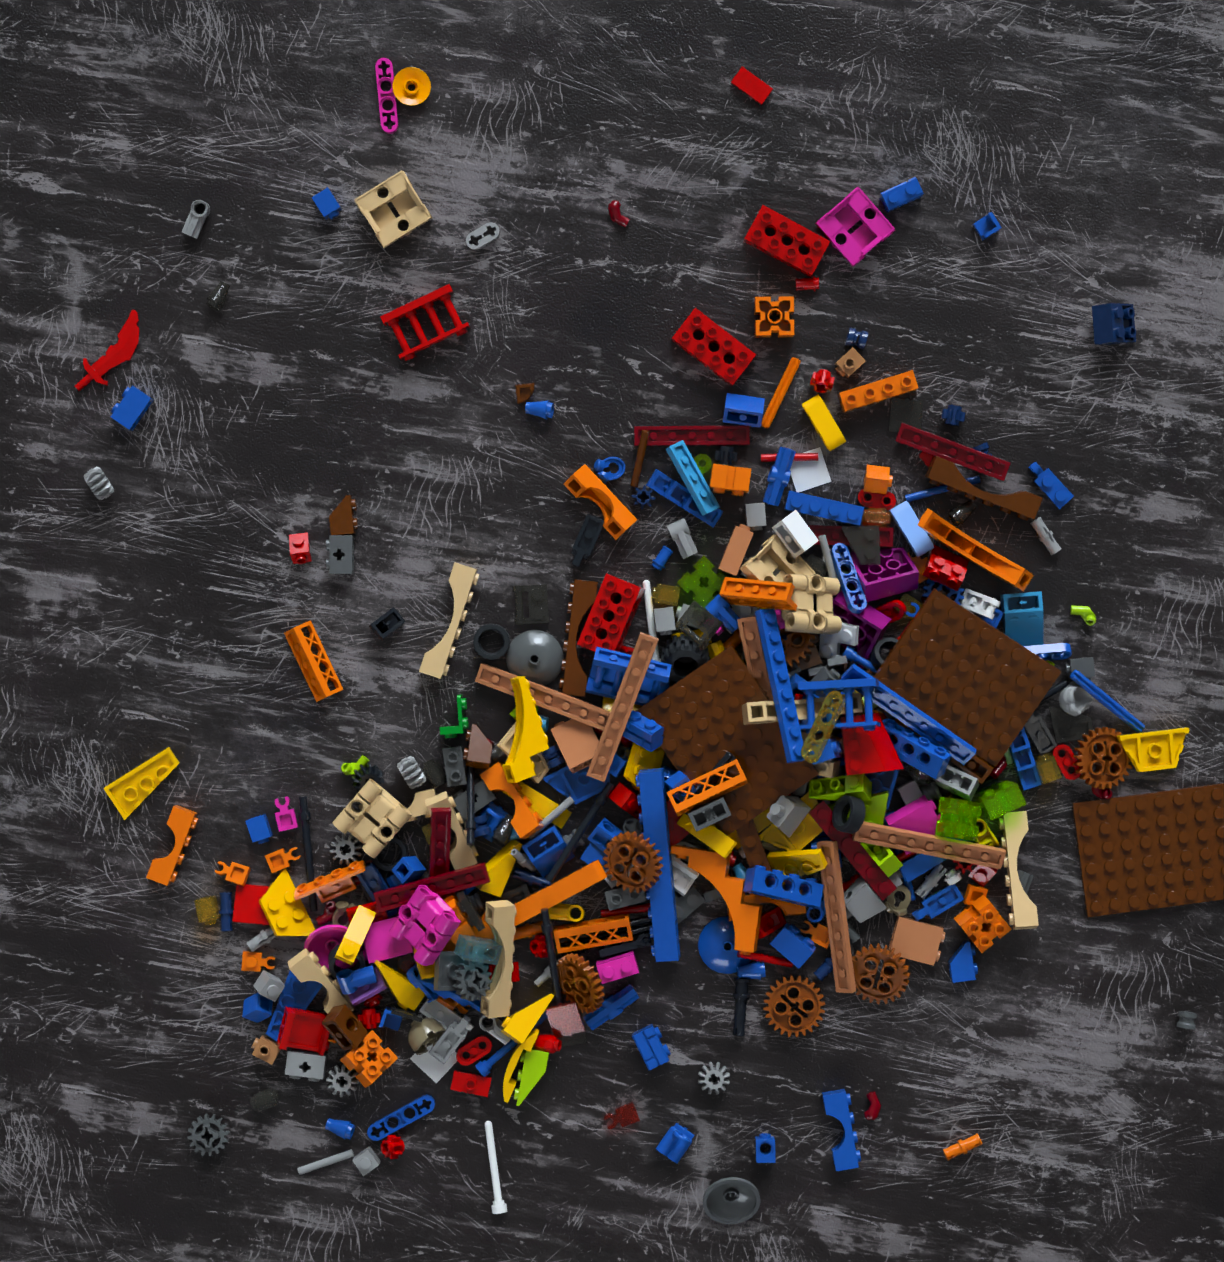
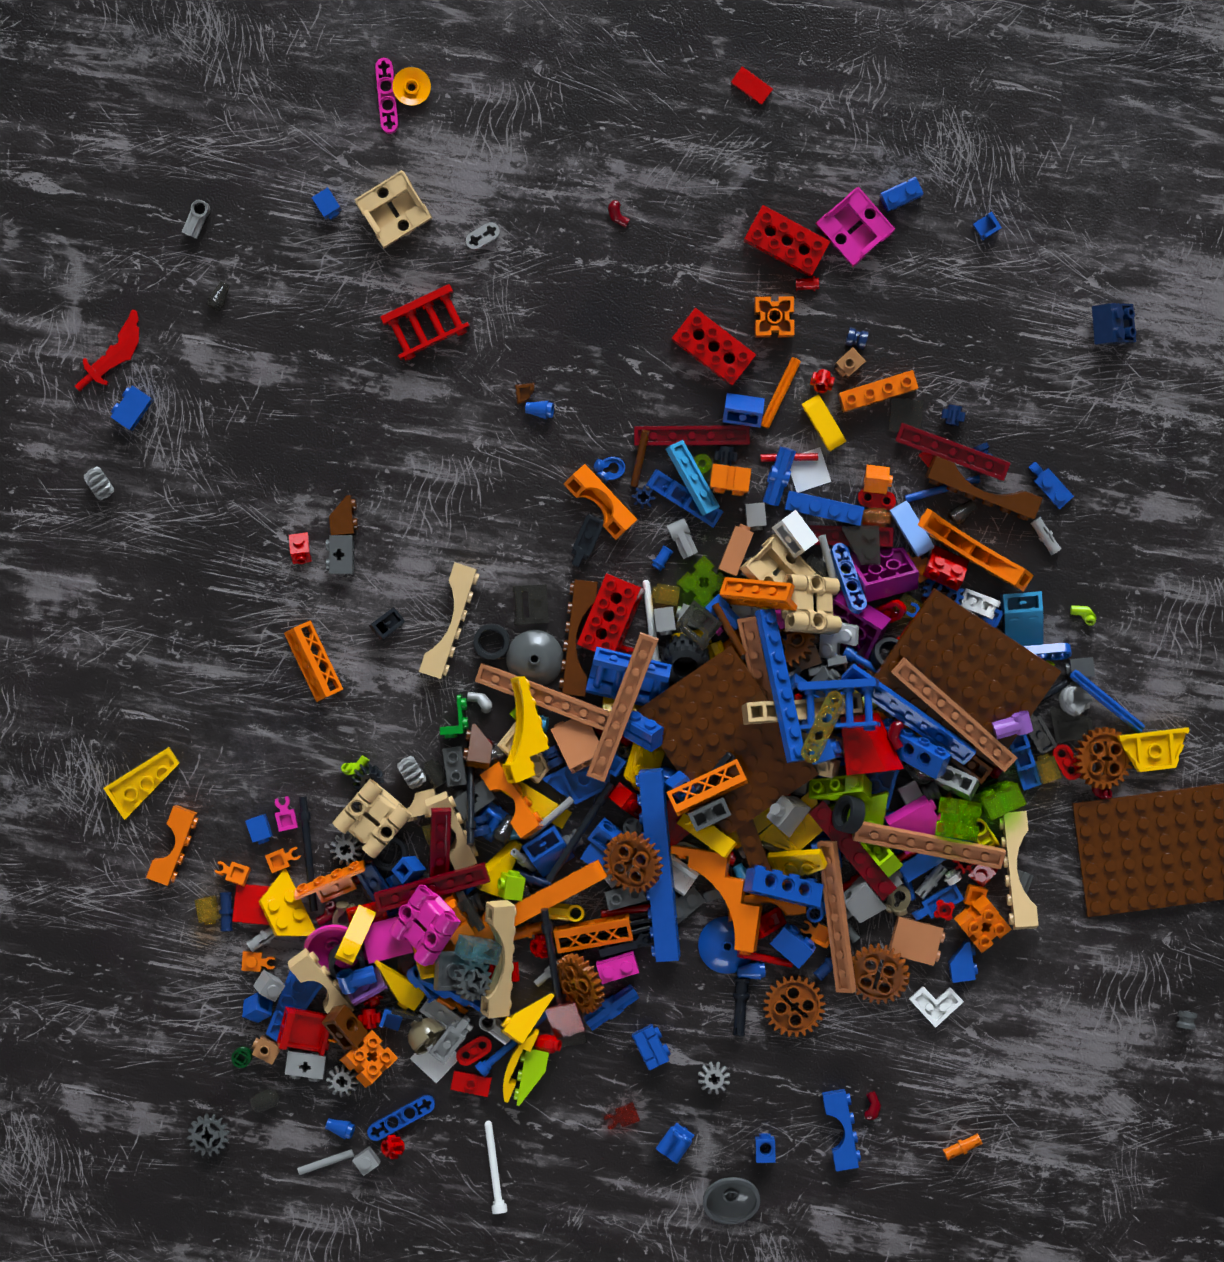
(244, 1054): none -> dark green wheel
(482, 699): none -> light grey arm
(511, 885): none -> lime brick
(729, 630): none -> reddish brown bar
(893, 734): none -> dark red arm
(936, 1009): none -> white plate
(949, 910): none -> red plate
(954, 714): none -> nougat plate
(1017, 724): none -> medium lavender piece

